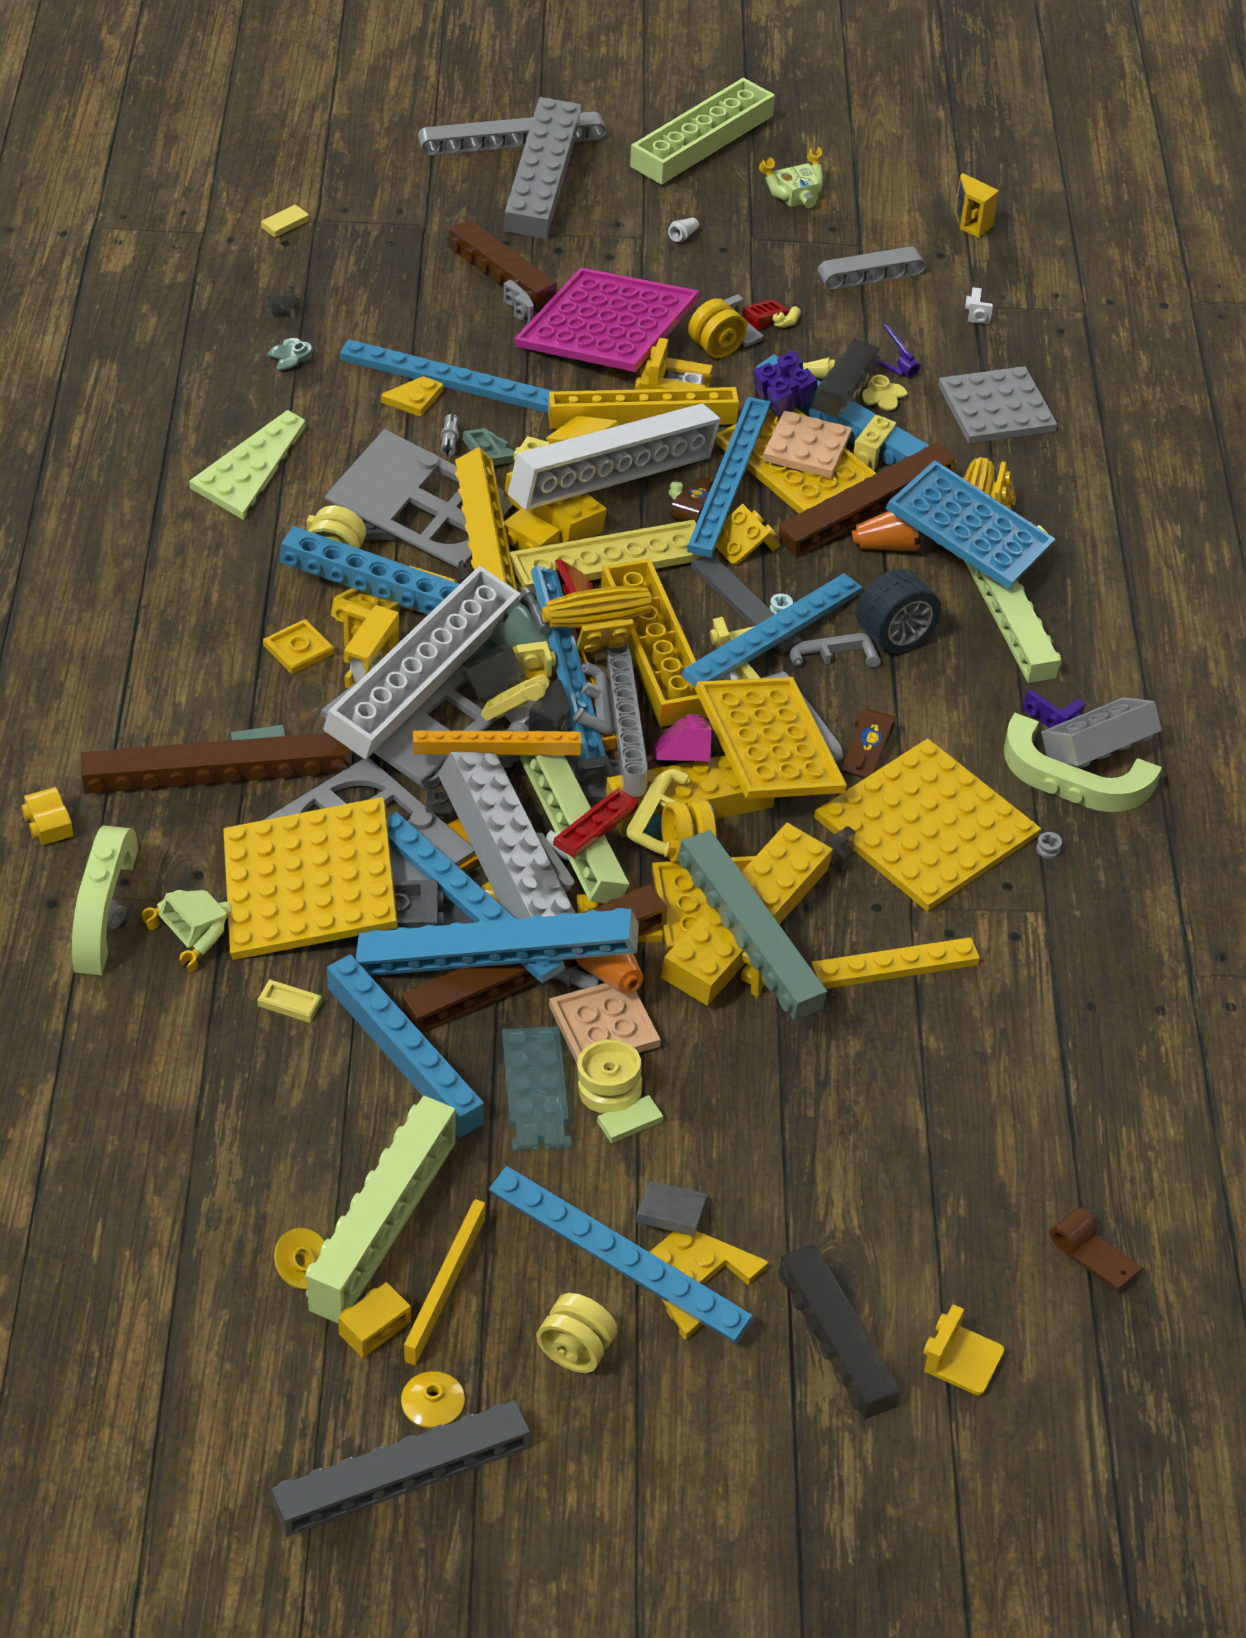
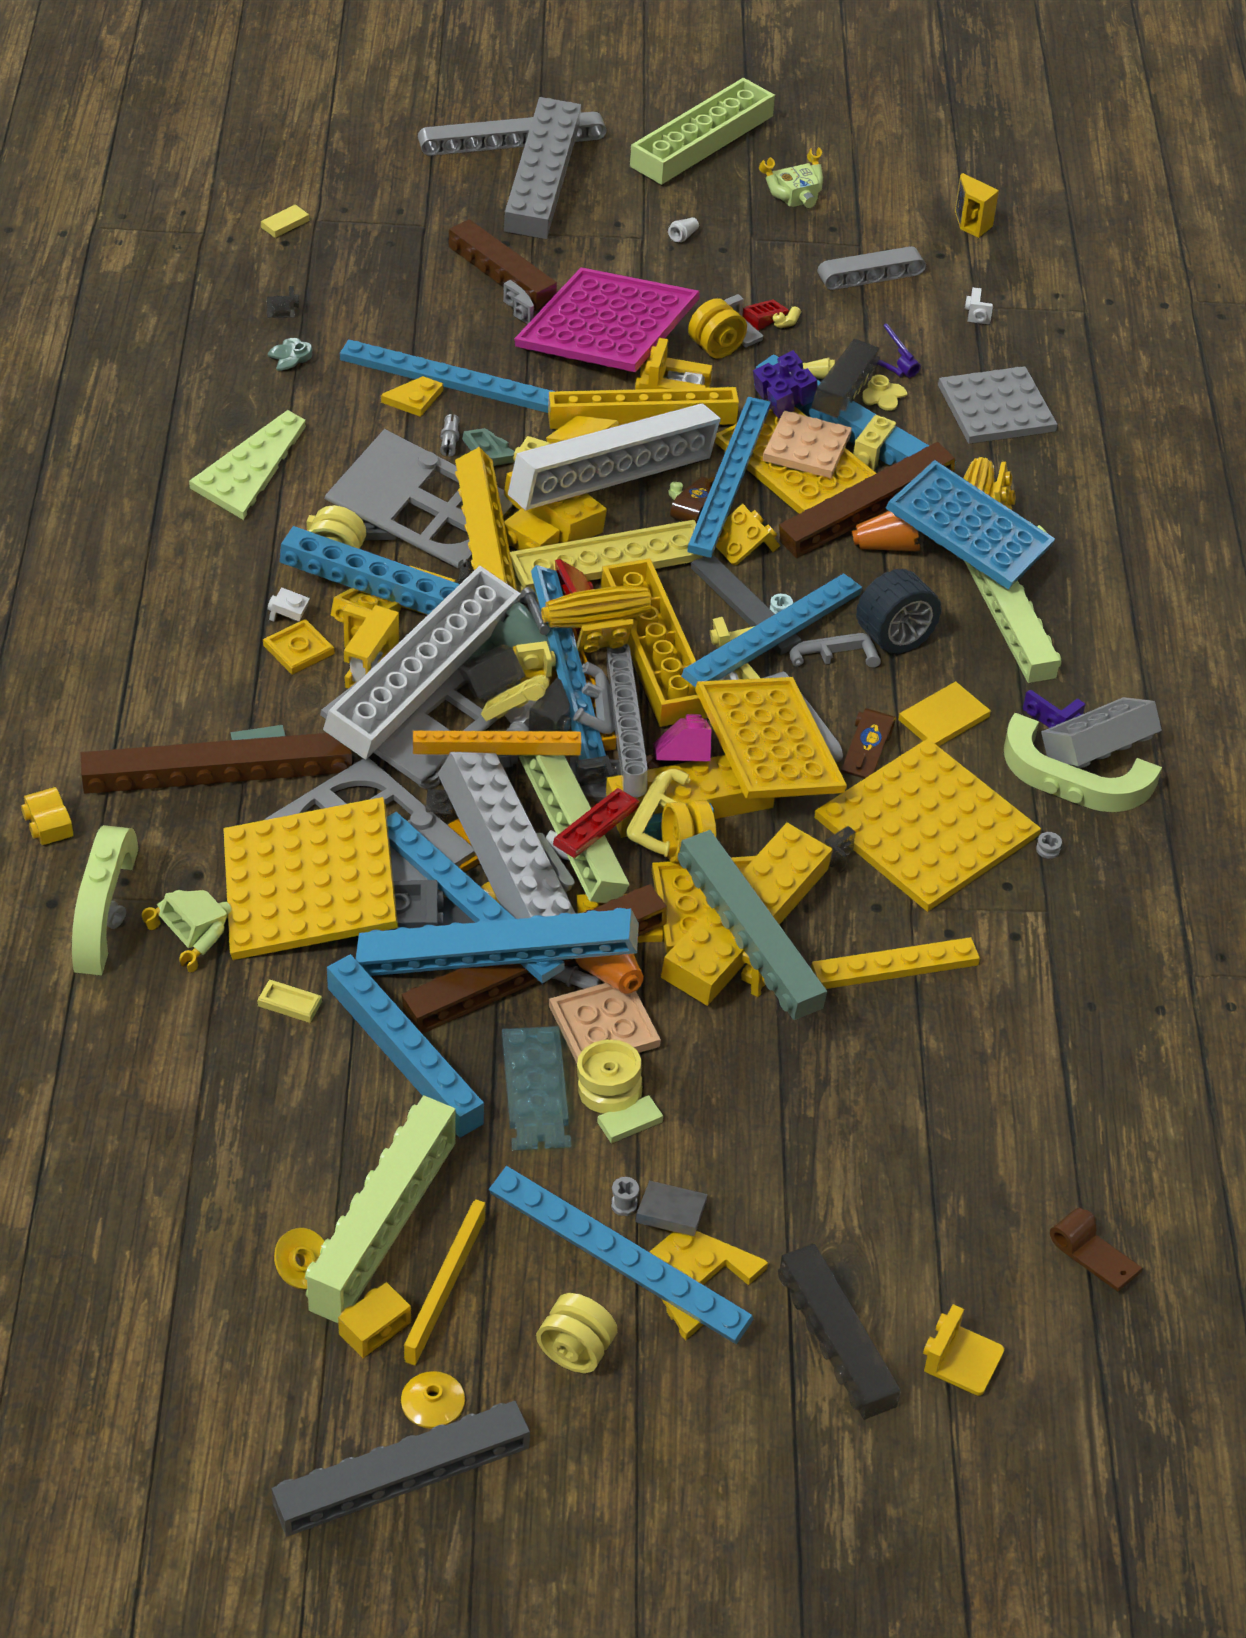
(288, 604): none -> white bracket
(625, 1193): none -> light grey bush
(944, 714): none -> yellow tile

